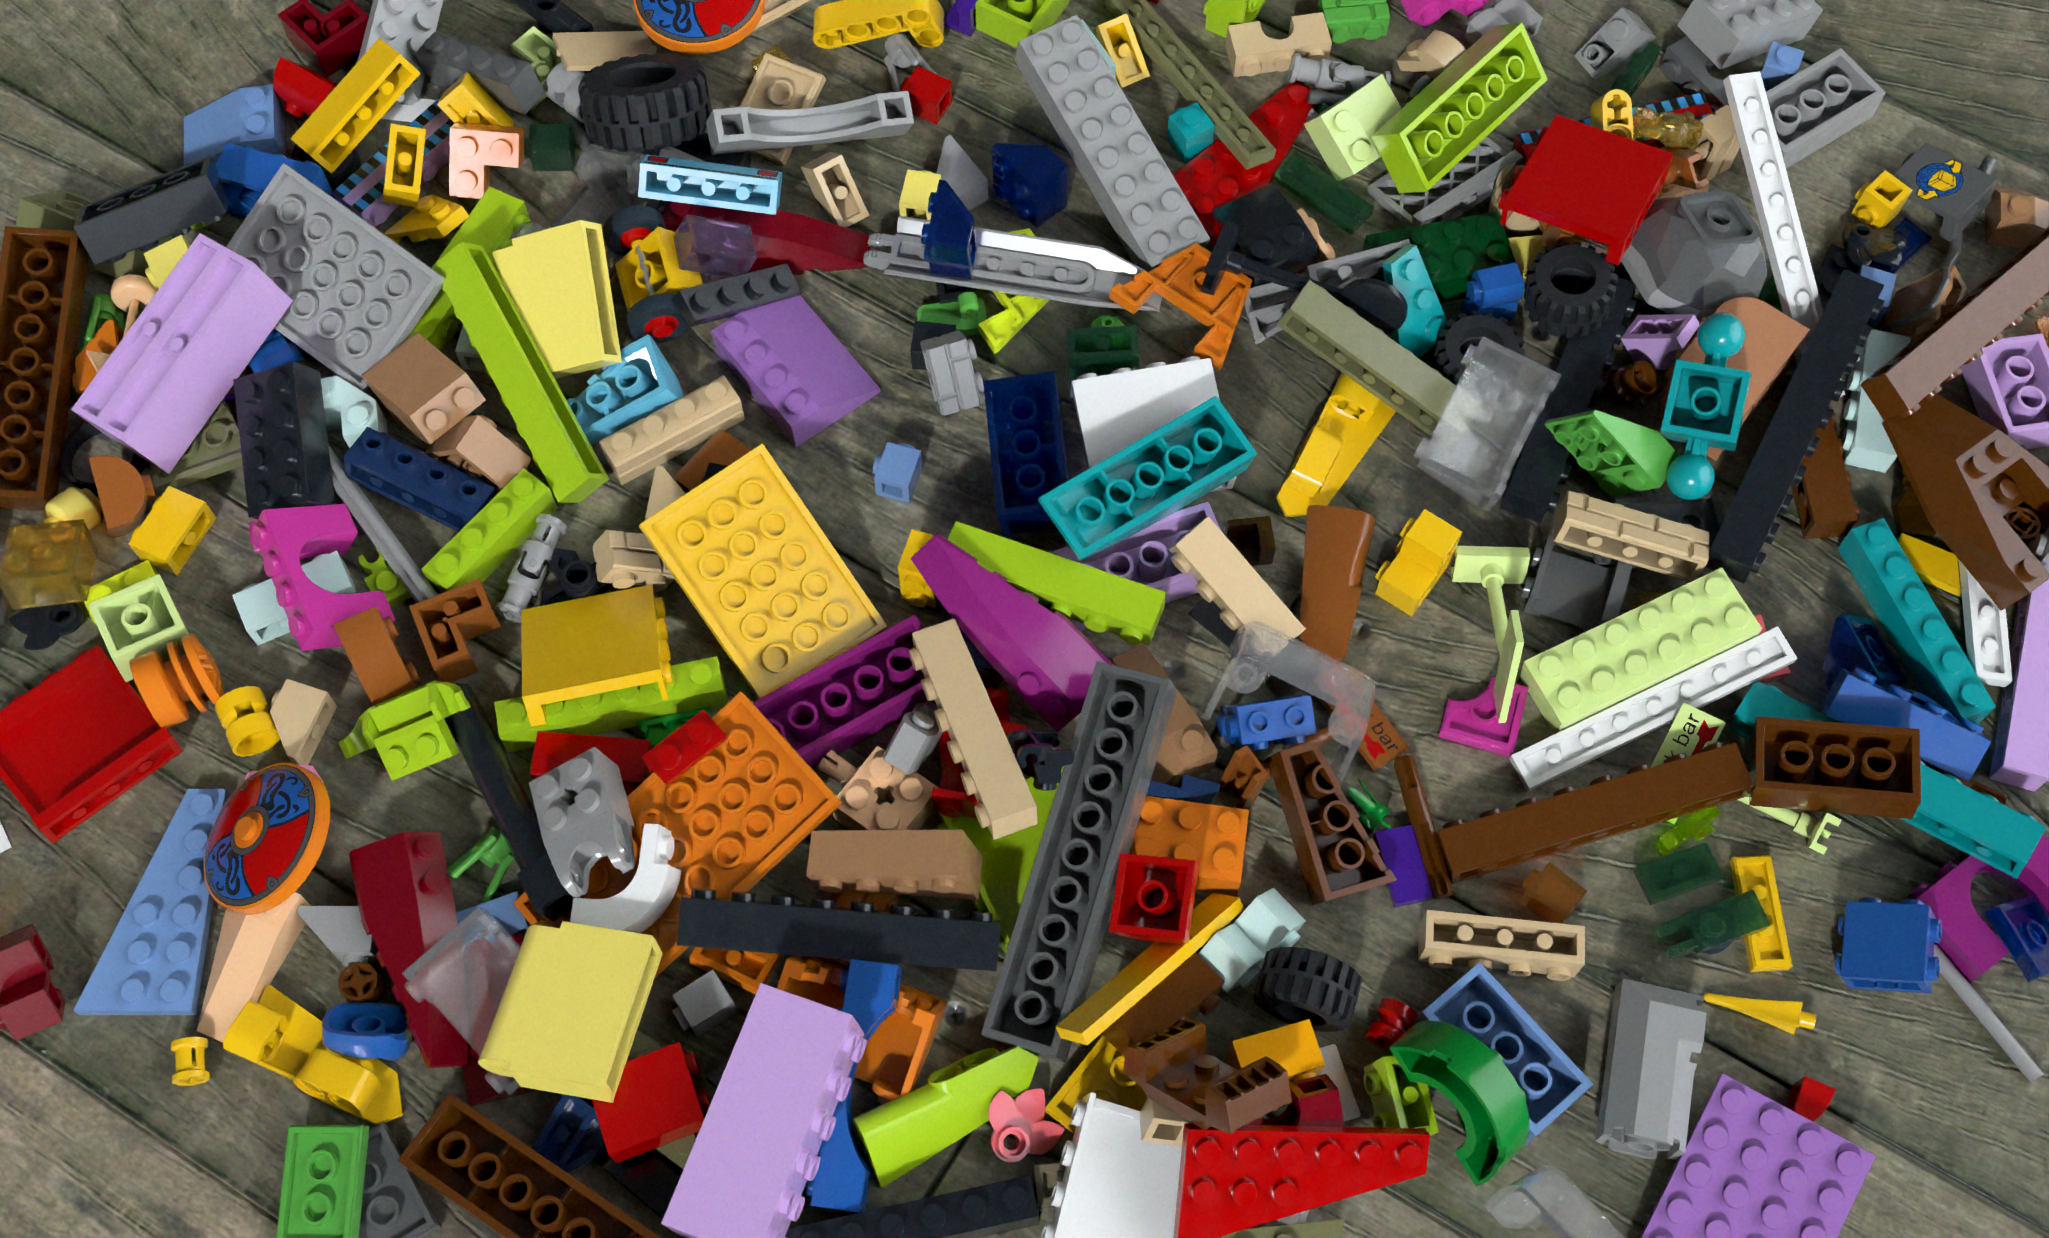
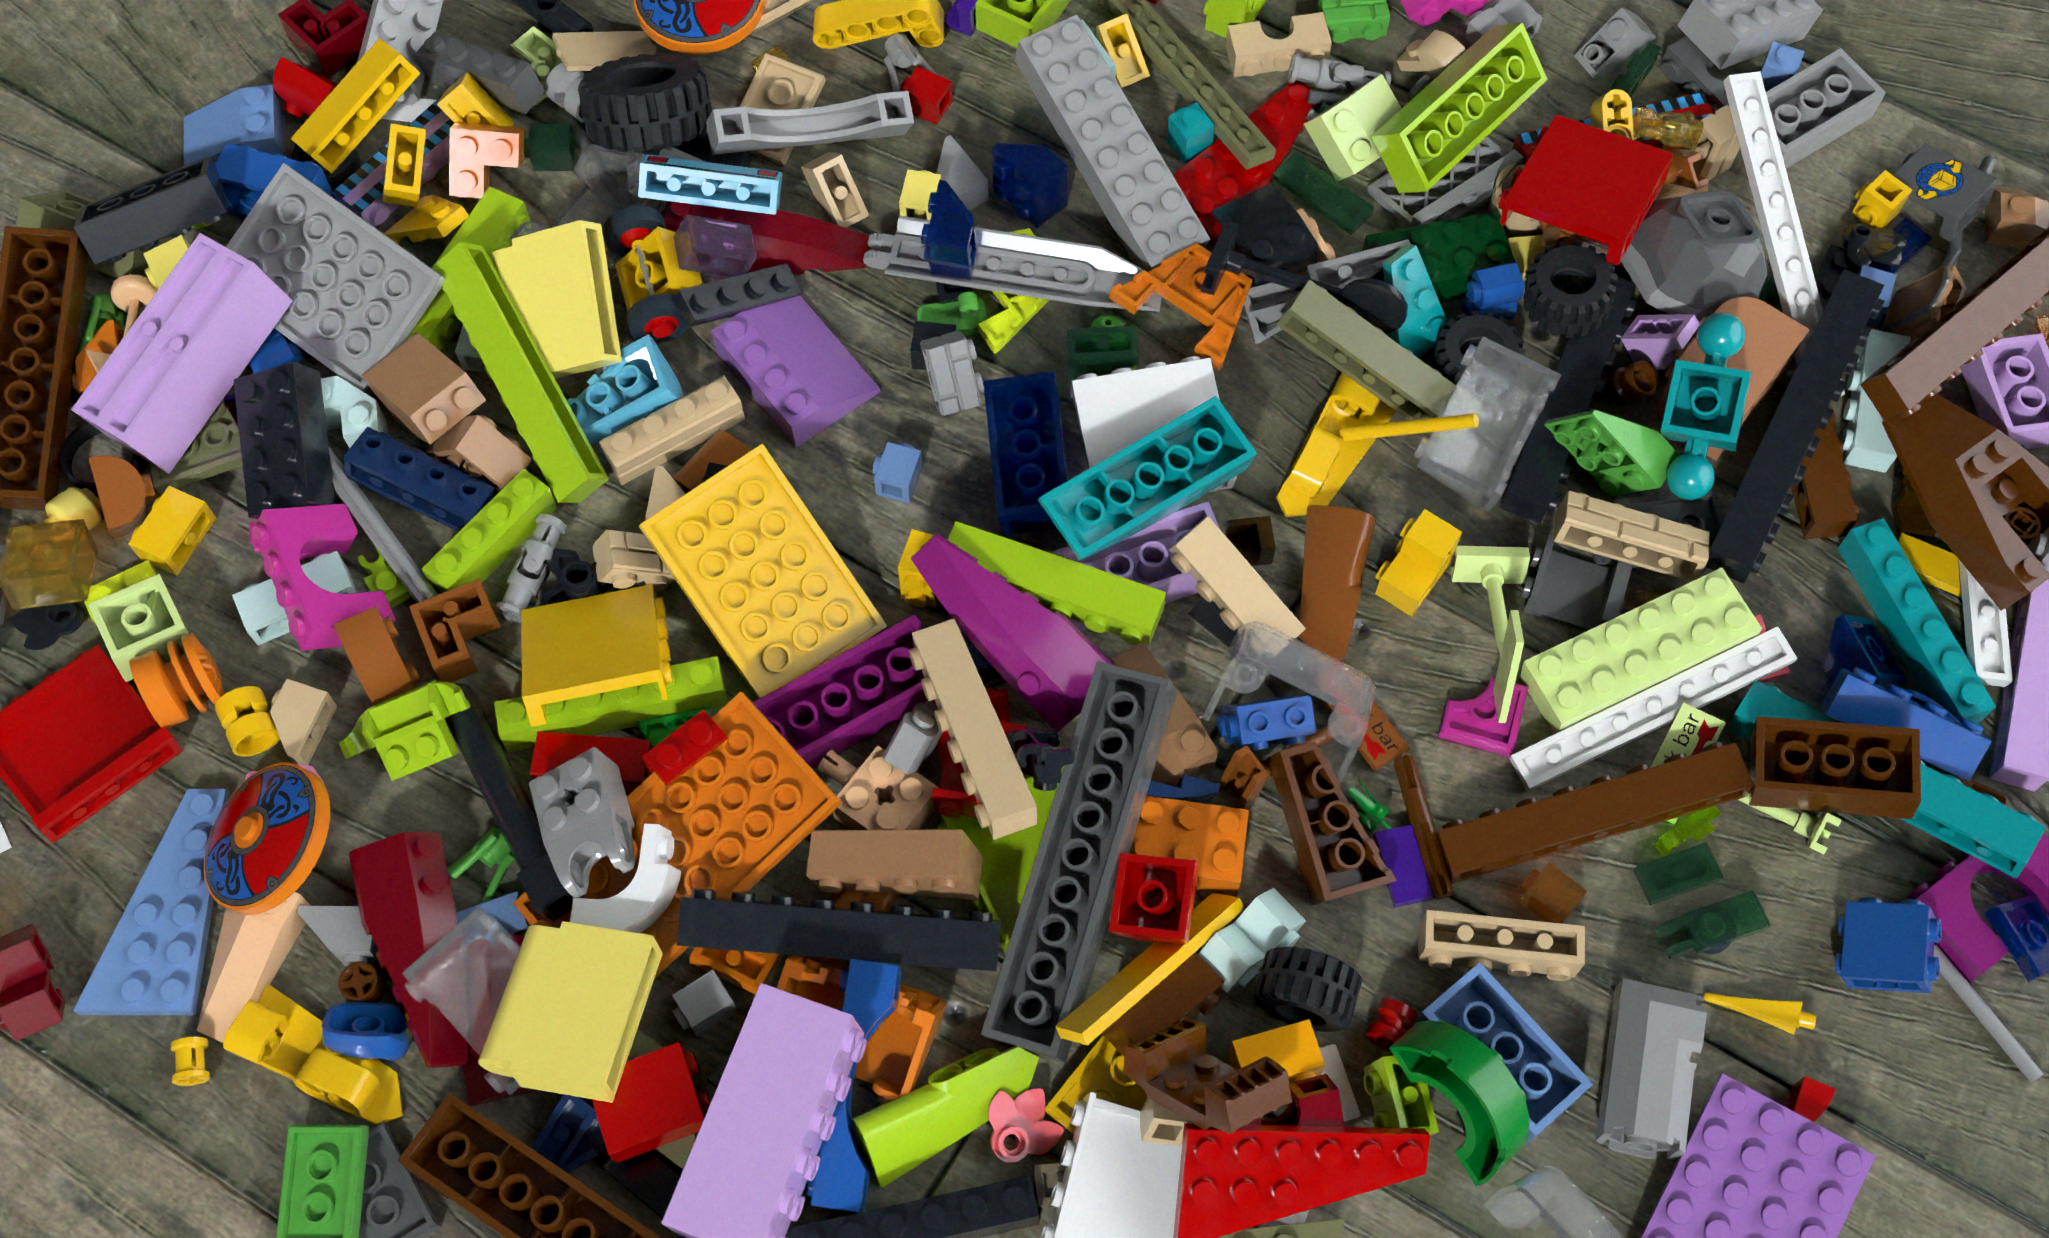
(1409, 427): none -> yellow bar
(1768, 948): yellow tile -> none

